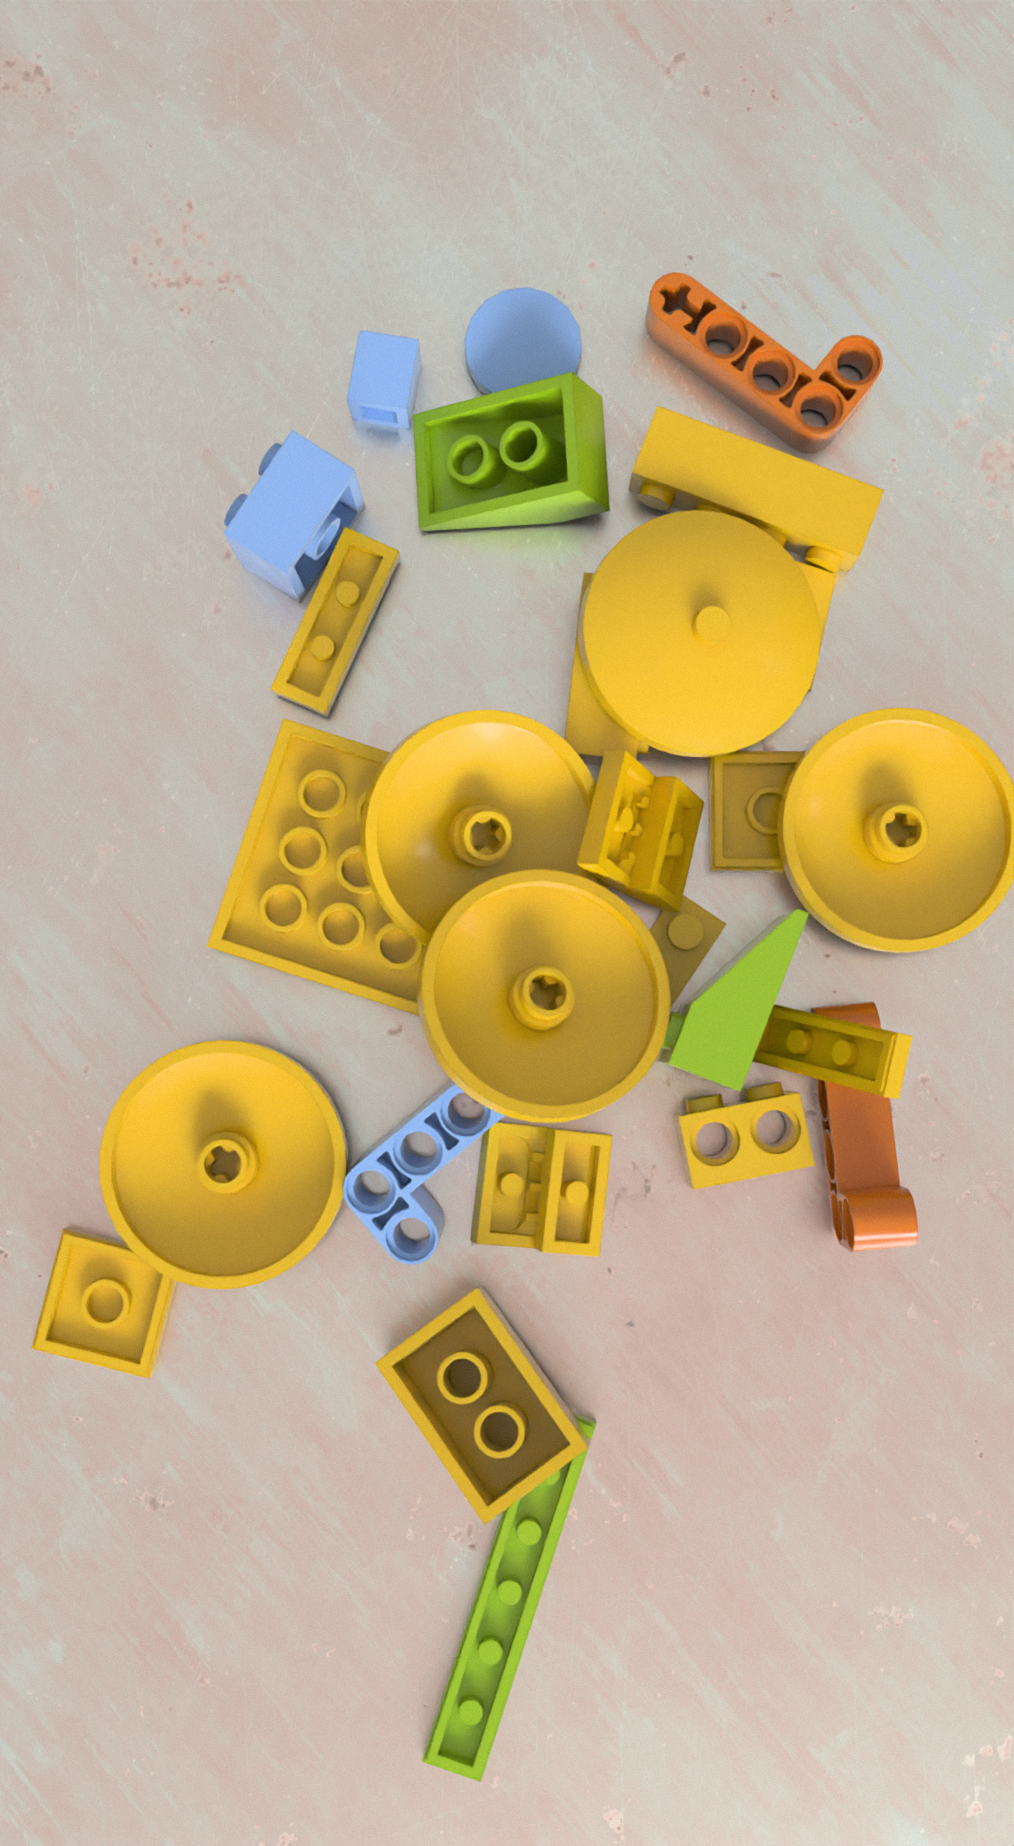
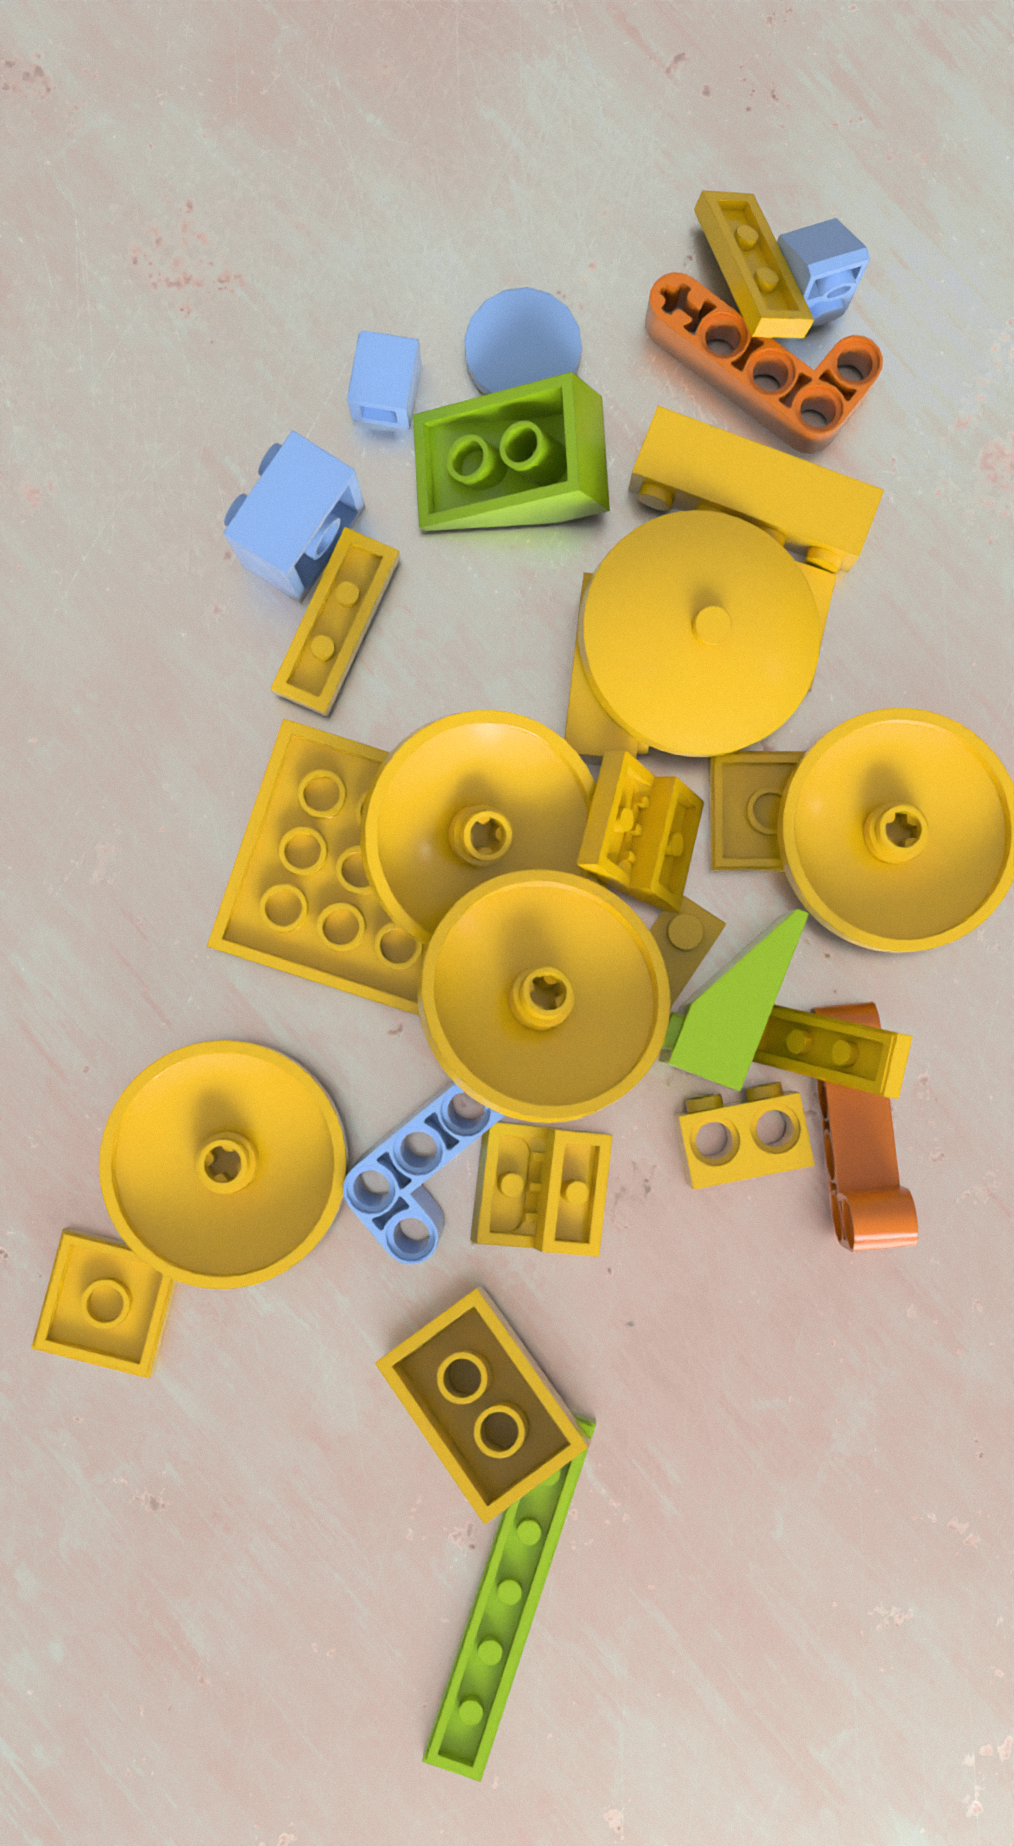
(753, 265): none -> yellow plate
(826, 266): none -> light blue slope

